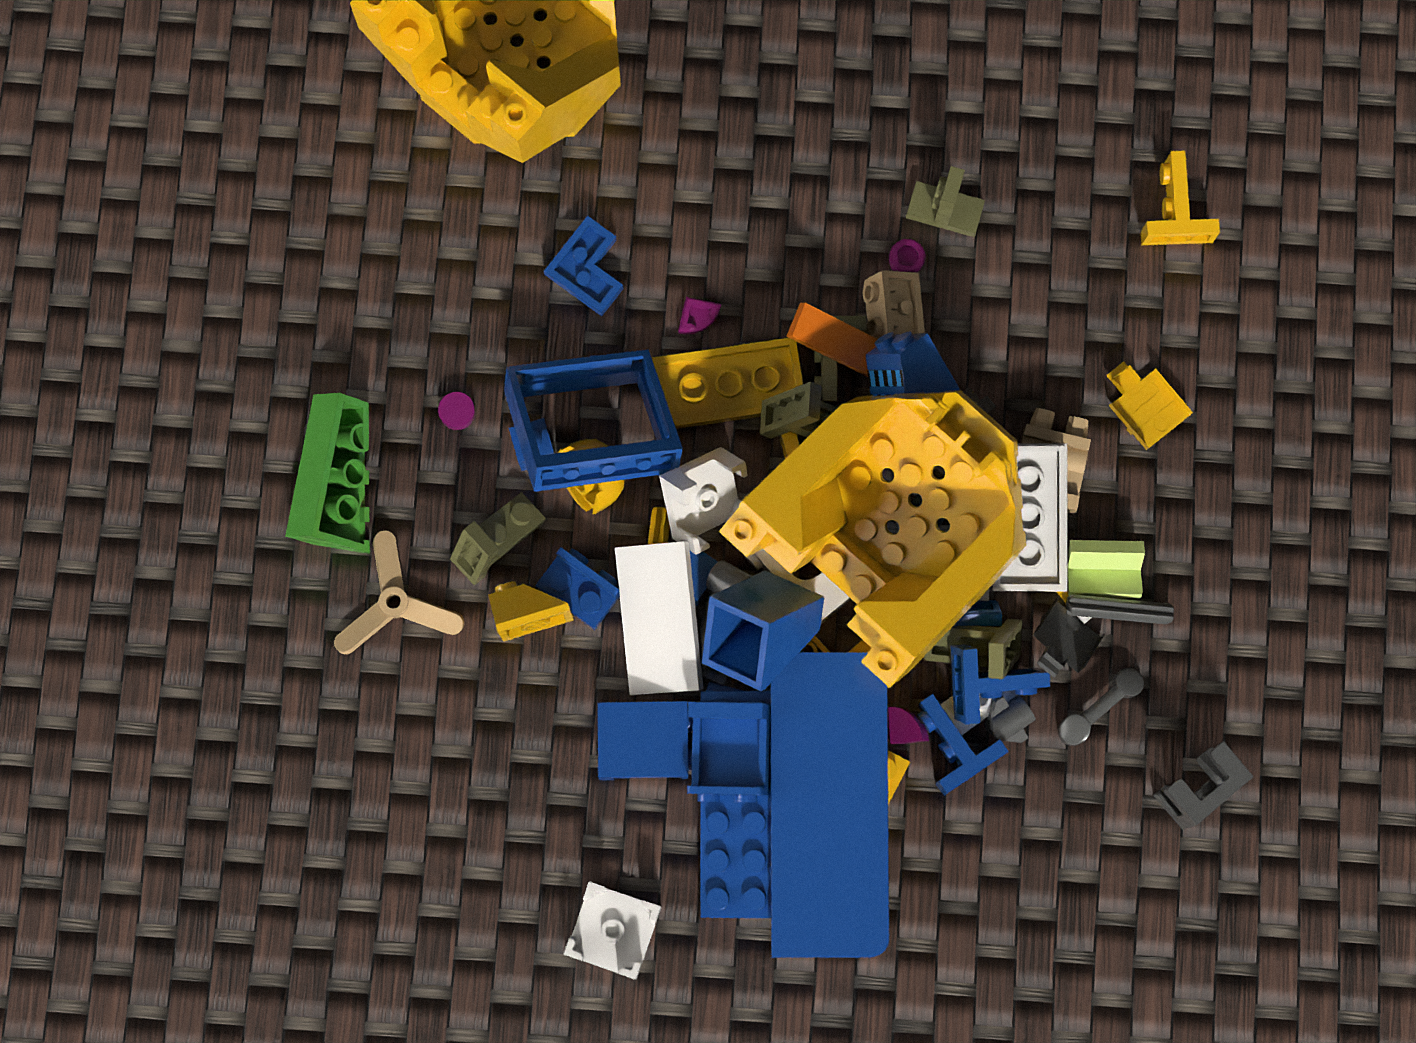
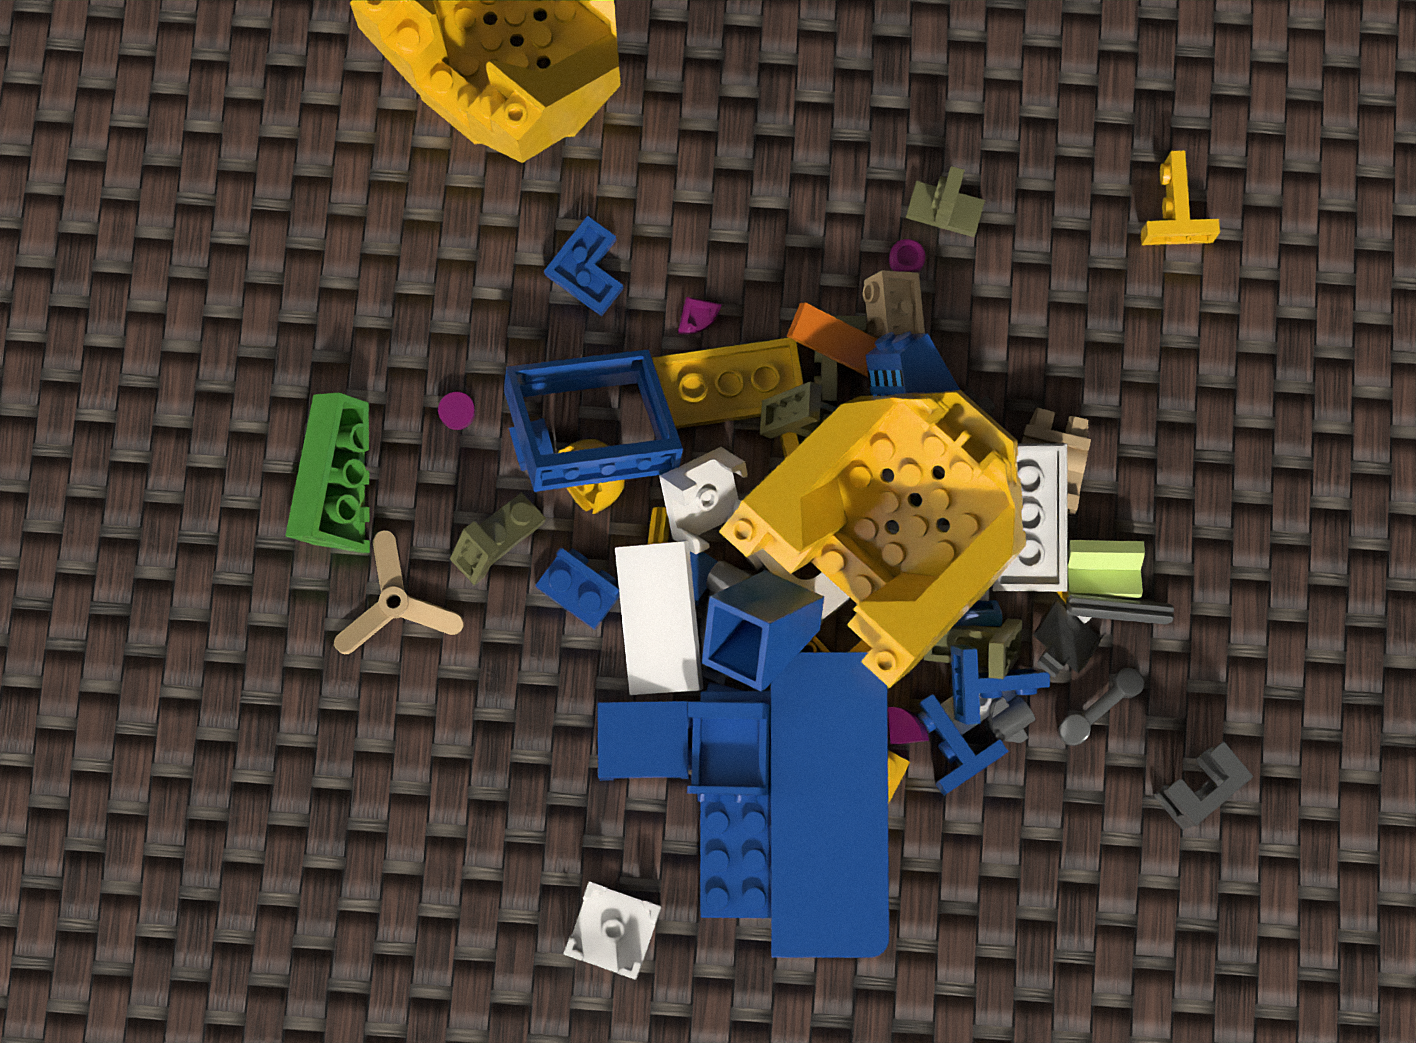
(526, 610): yellow slope -> none
(1146, 406): yellow piece -> none

